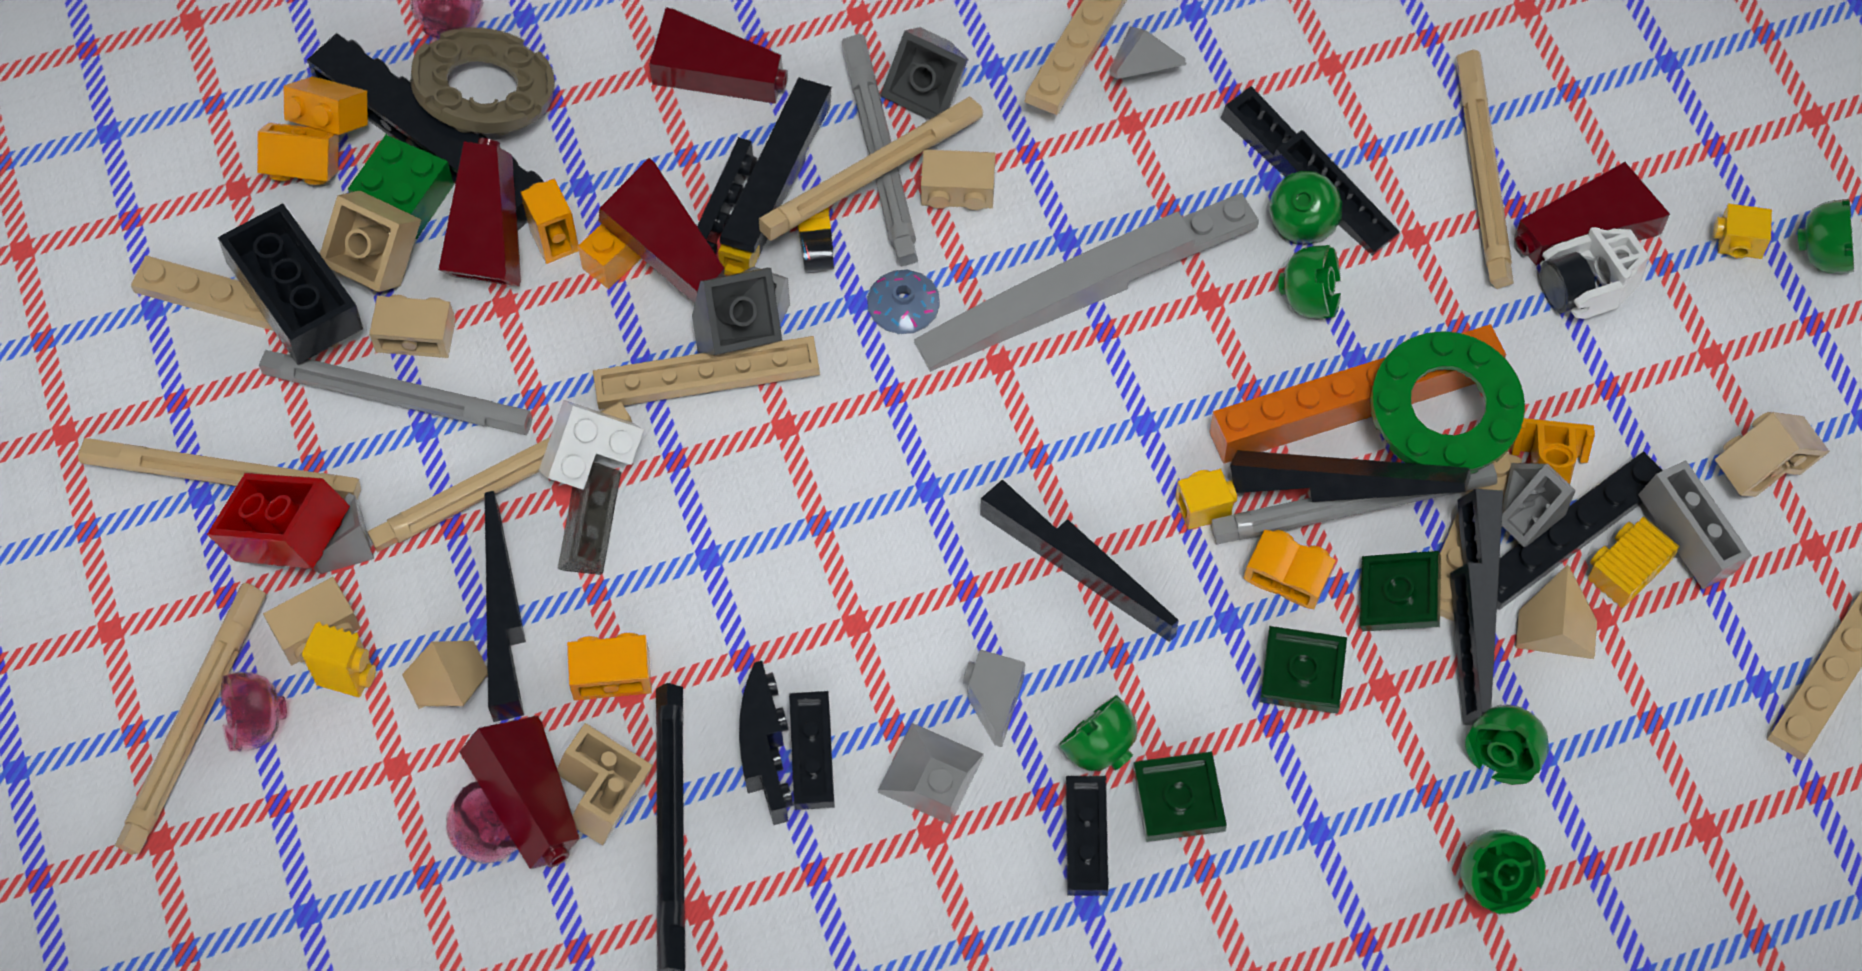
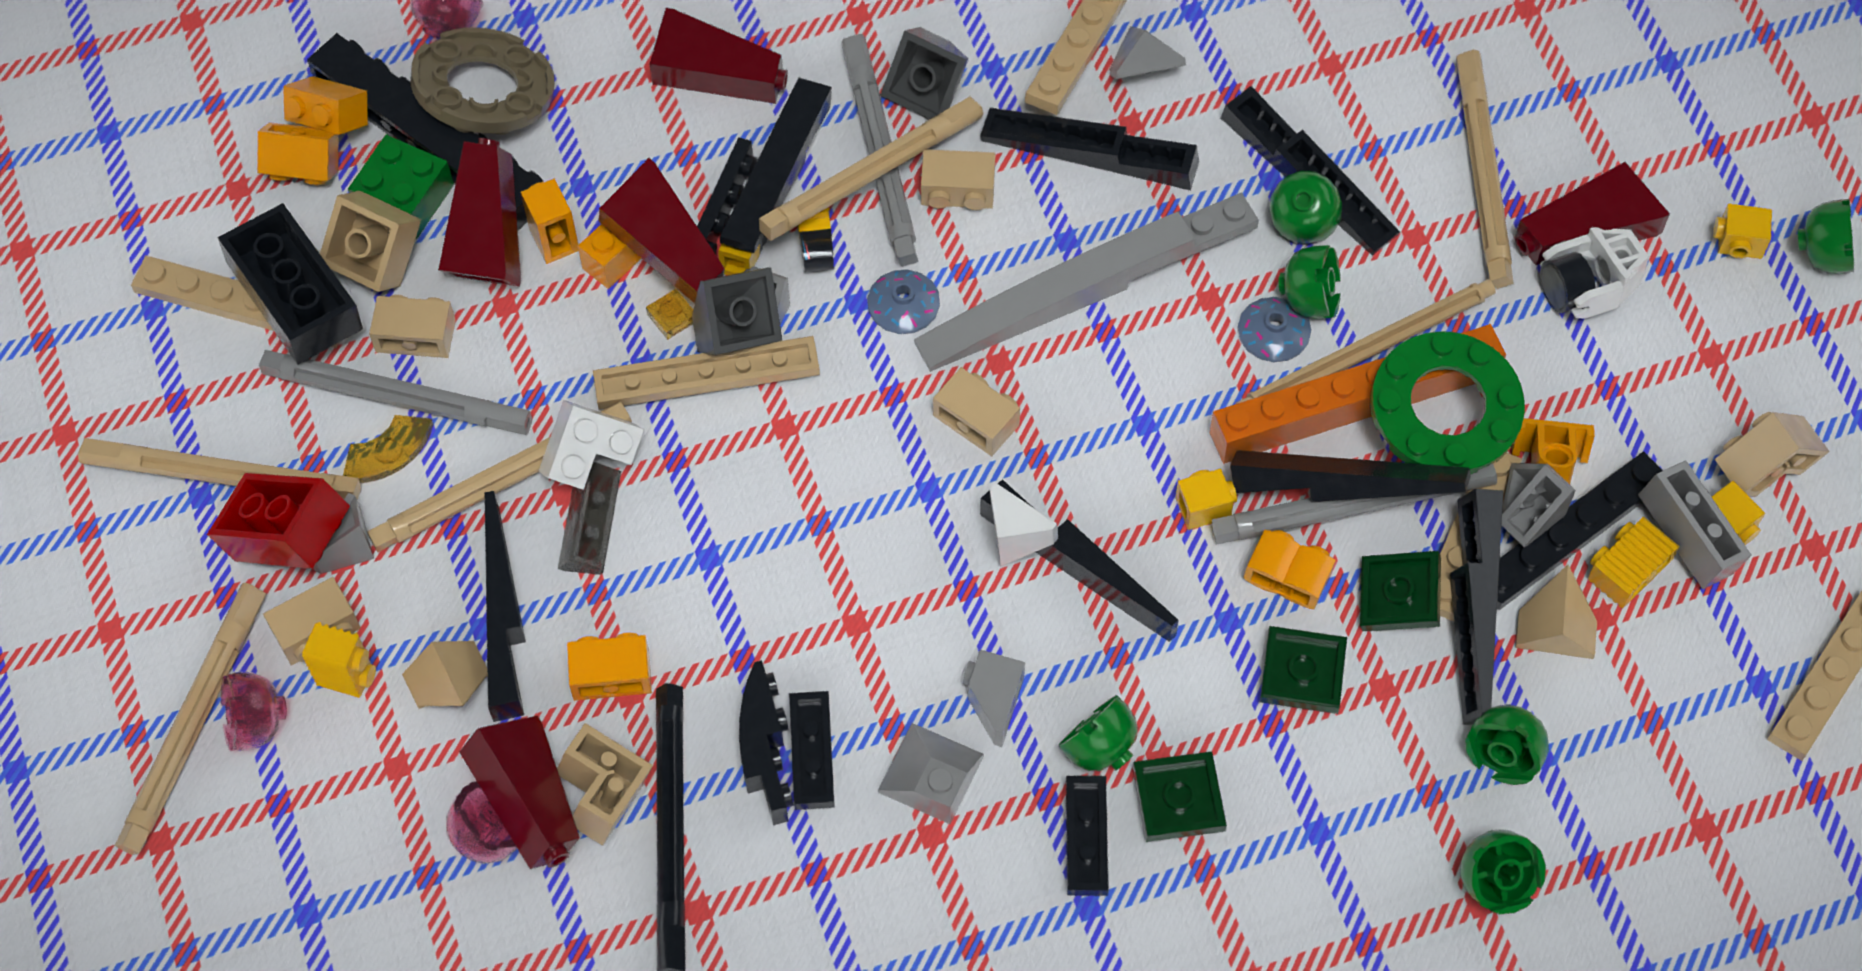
(390, 450): none -> clear yellow tile
(670, 313): none -> clear yellow plate
(976, 411): none -> tan brick
(1019, 526): none -> white slope
(1094, 145): none -> black slope
(1271, 341): none -> sand blue dish
(1384, 338): none -> tan piece
(1740, 511): none -> yellow brick

